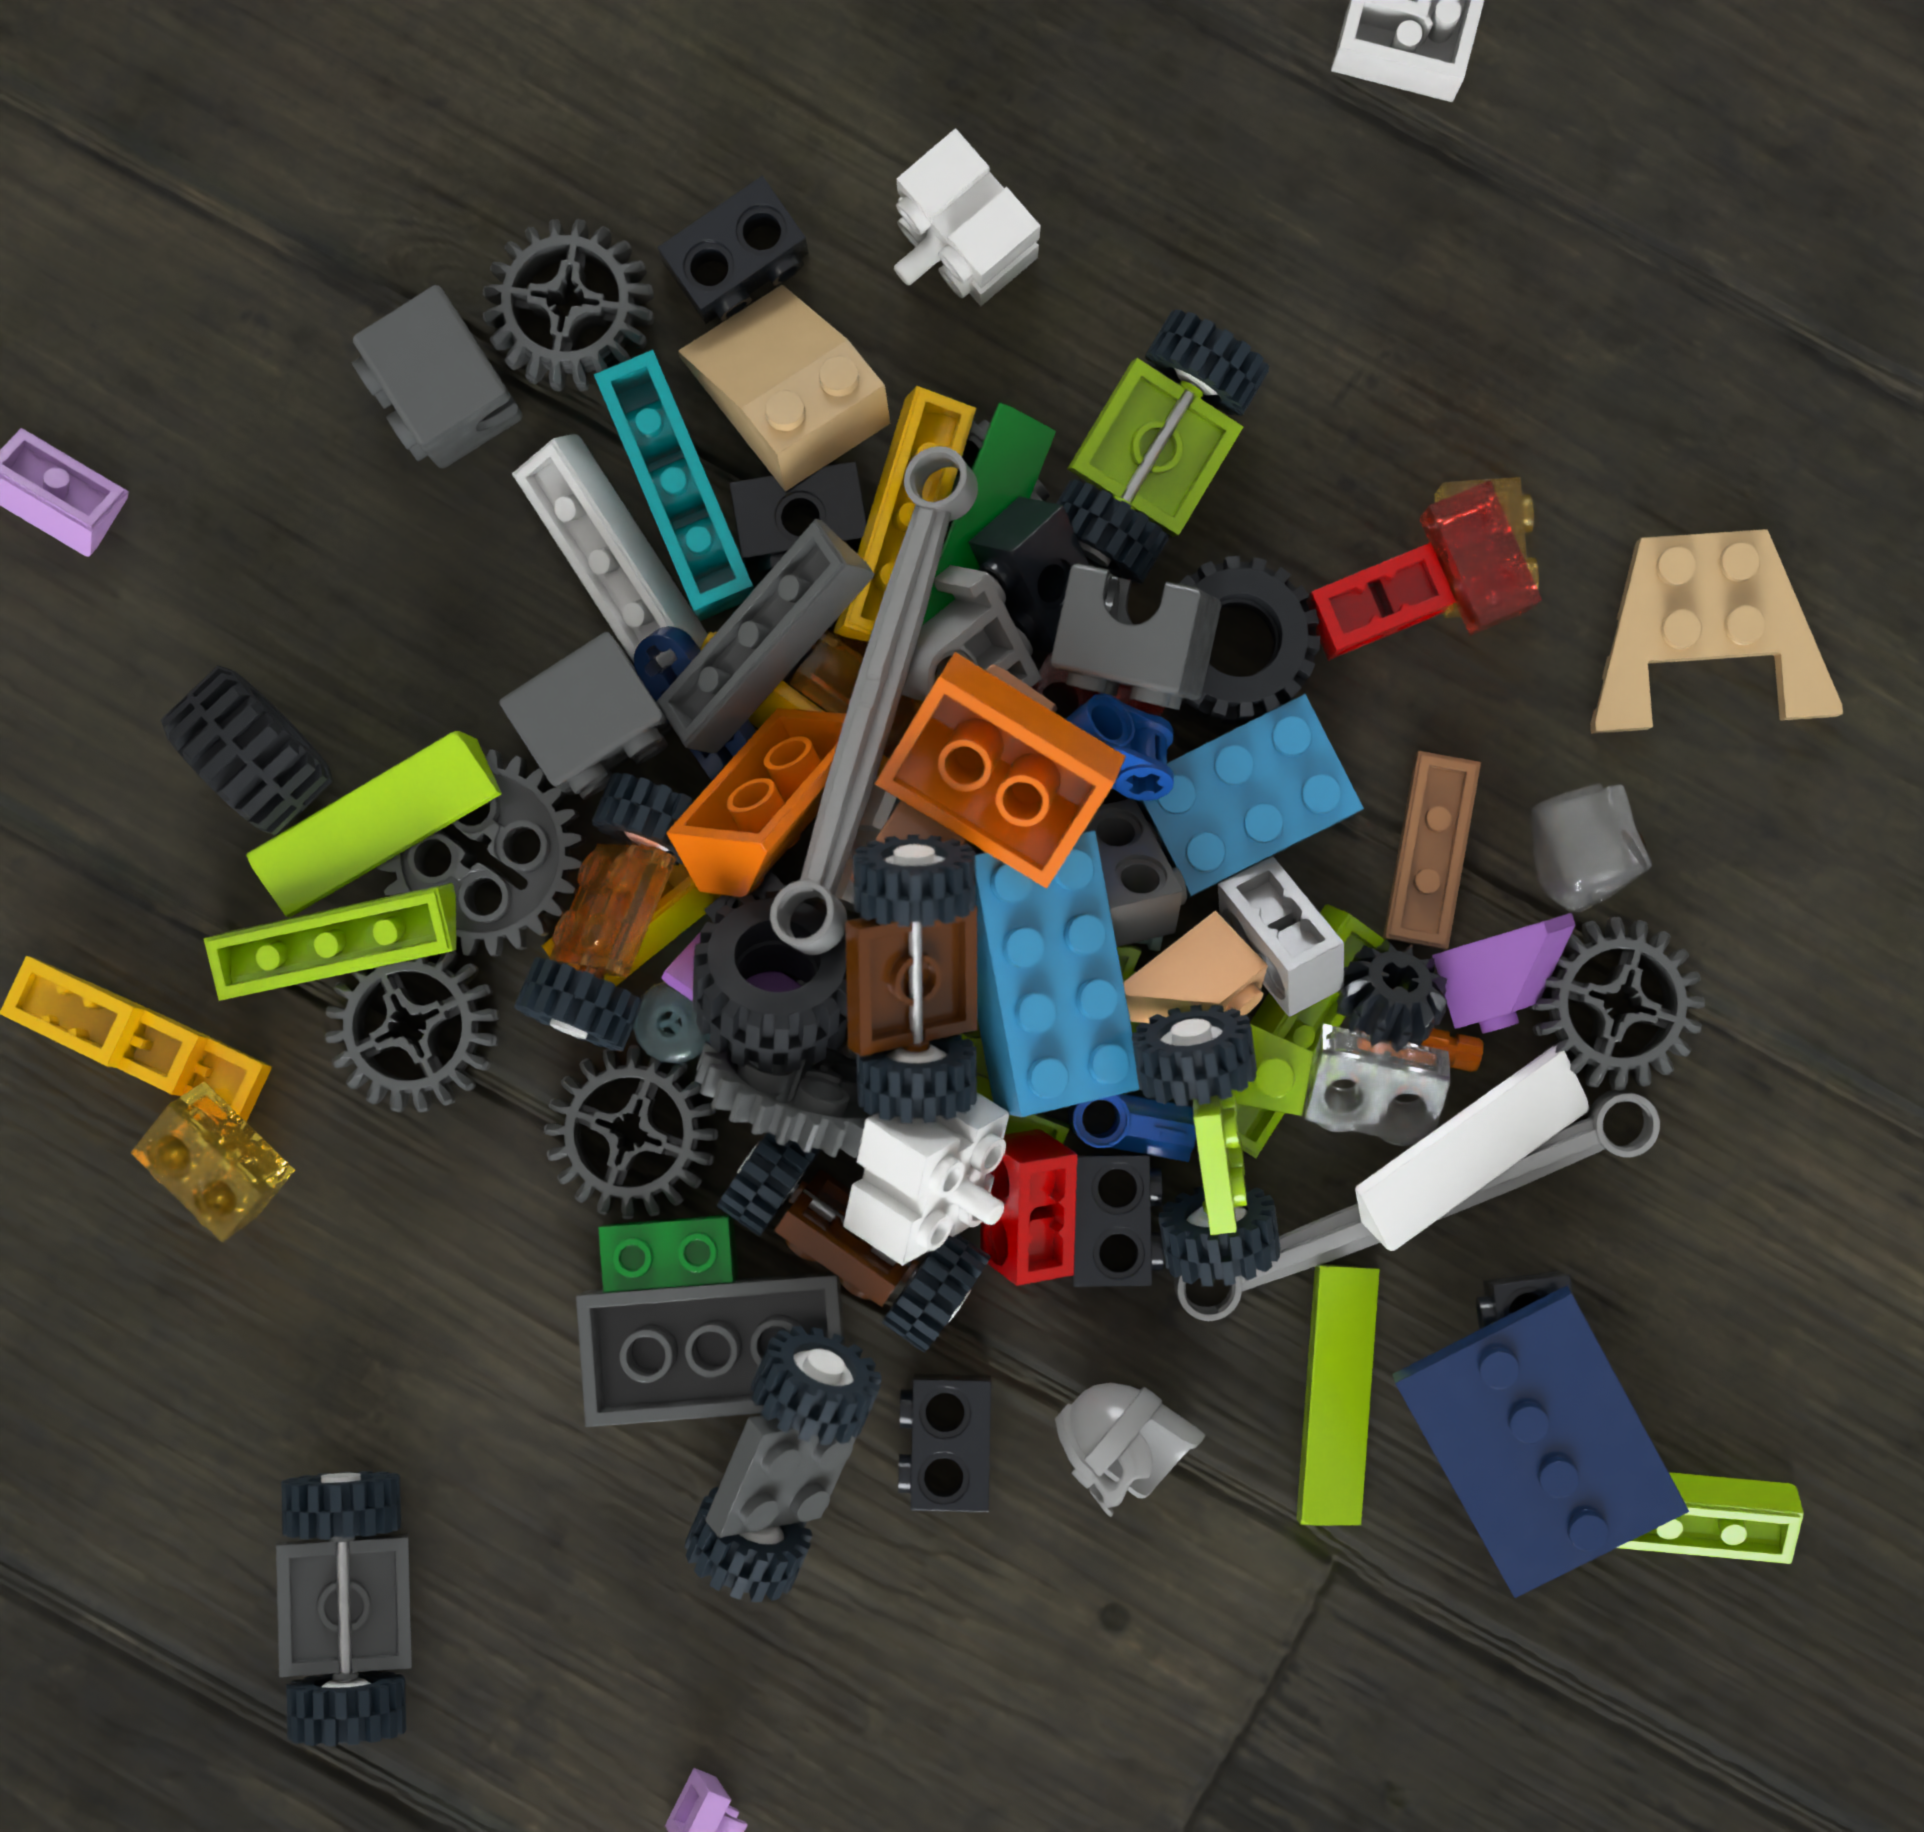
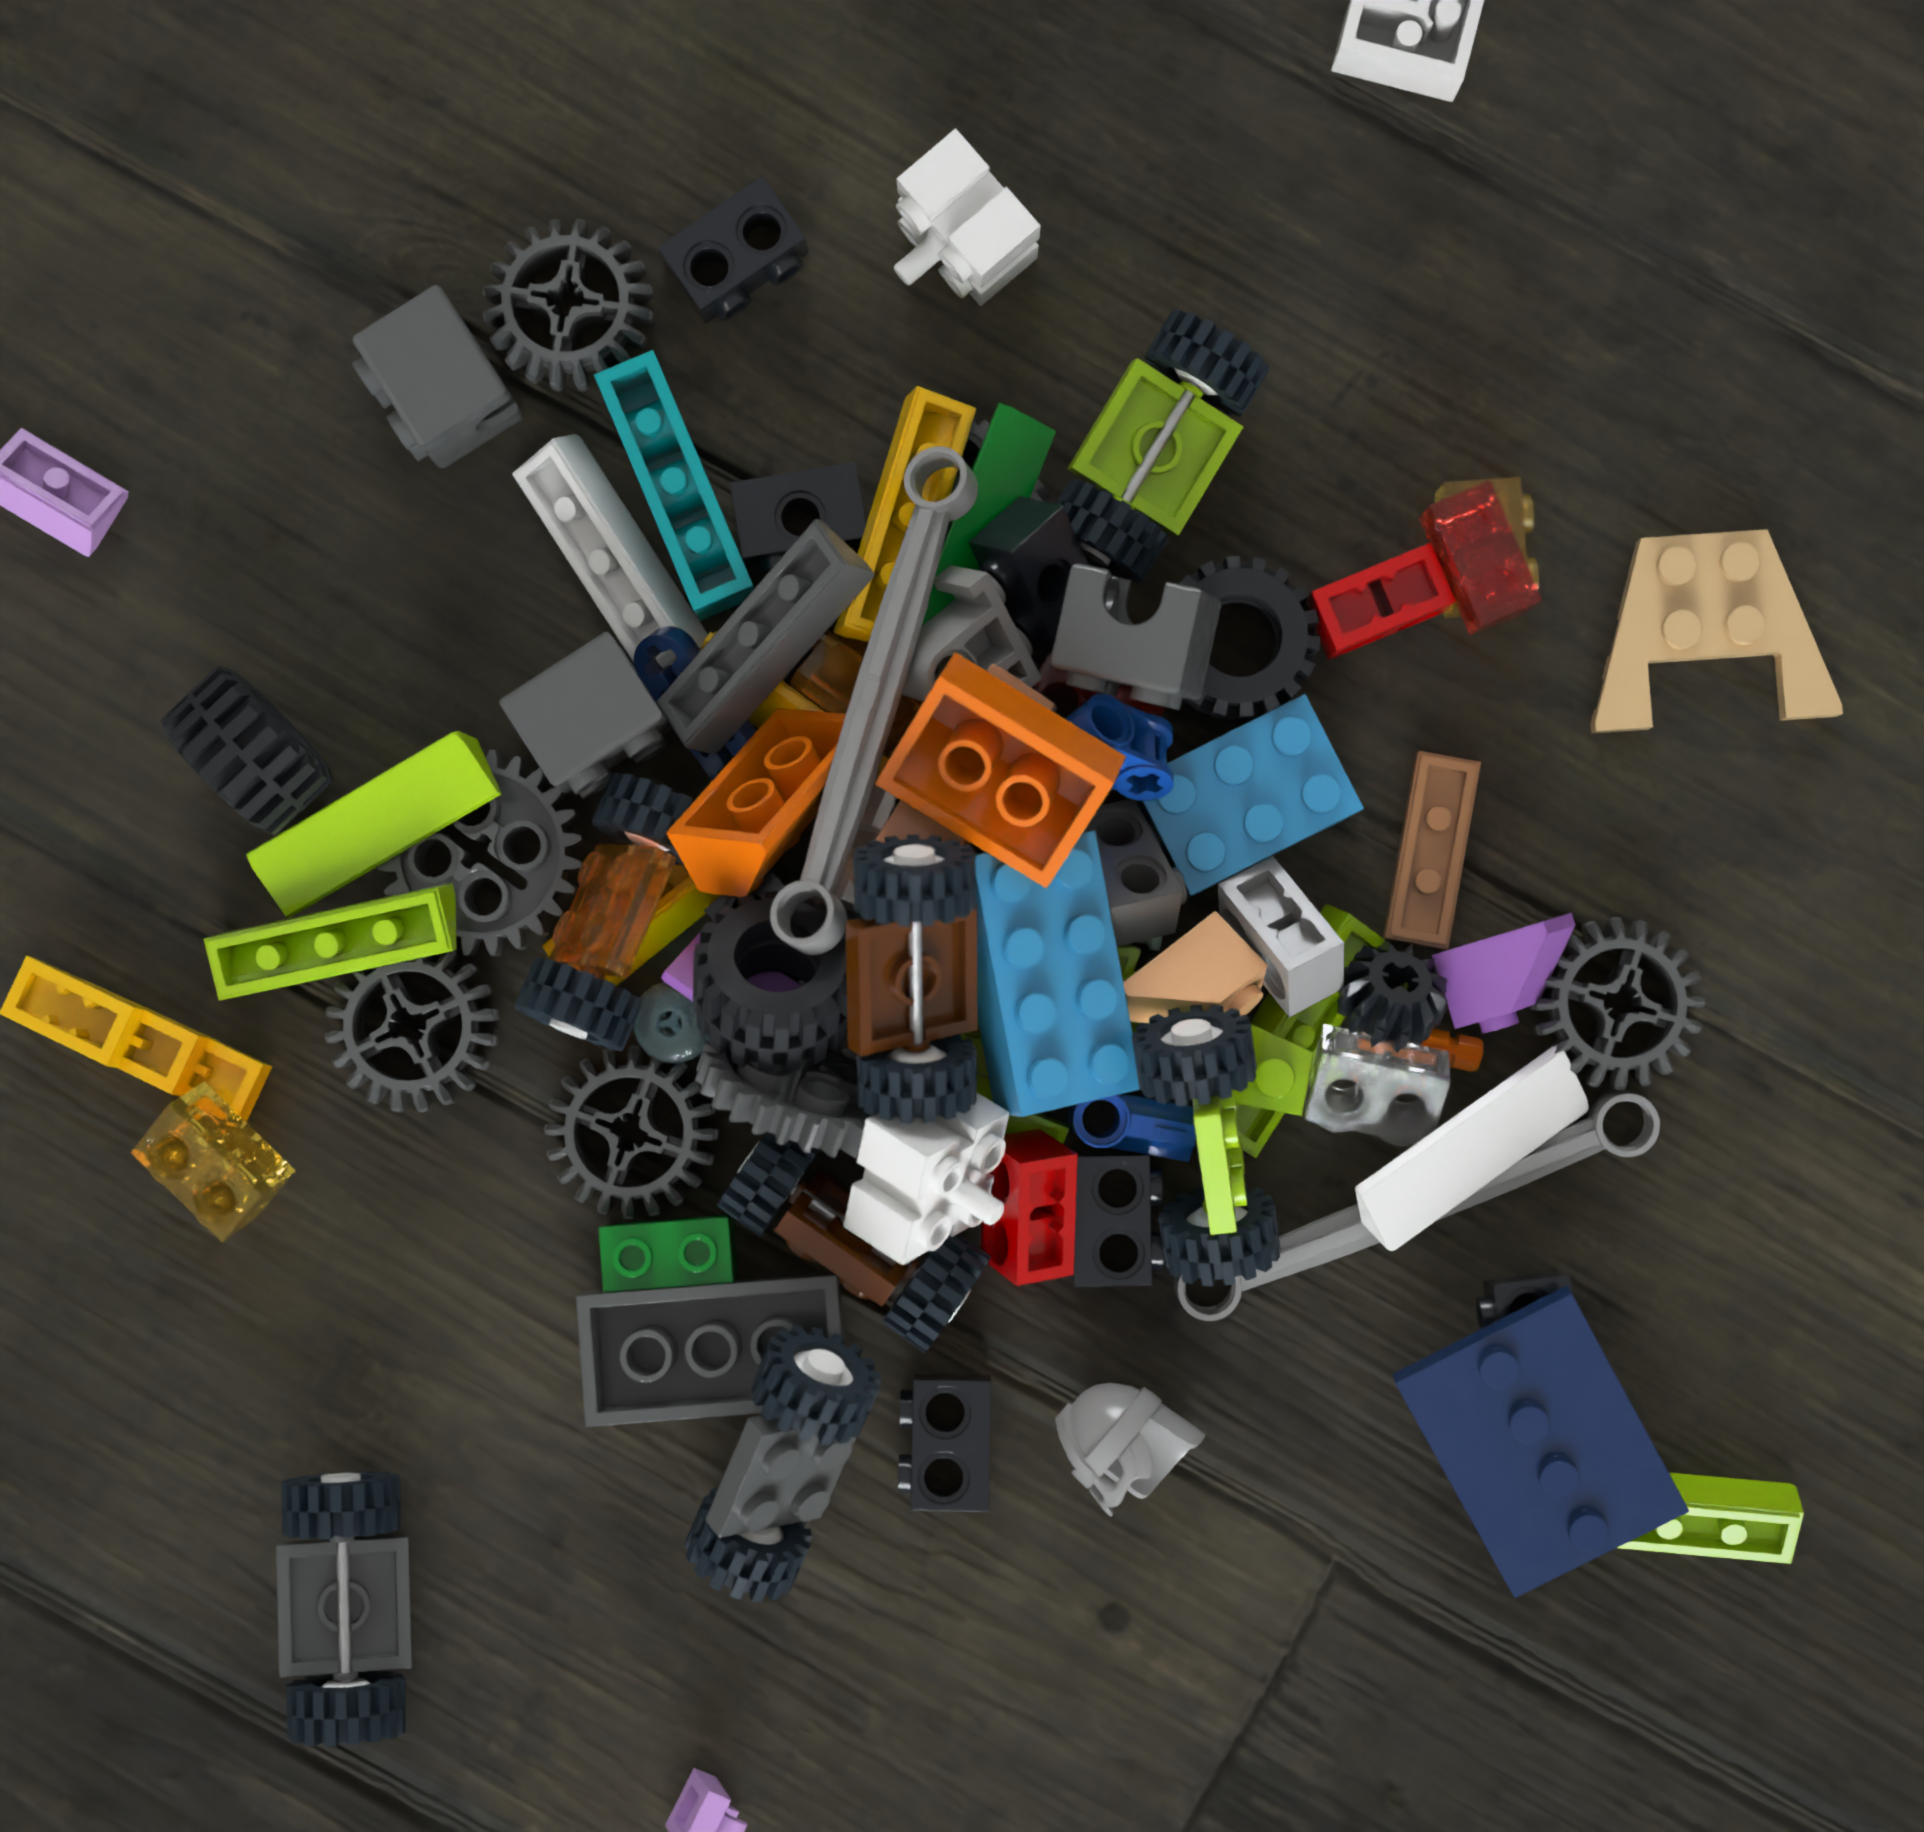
(789, 385): tan slope -> none
(1337, 1395): lime slope -> none
(1586, 846): clear piece -> none

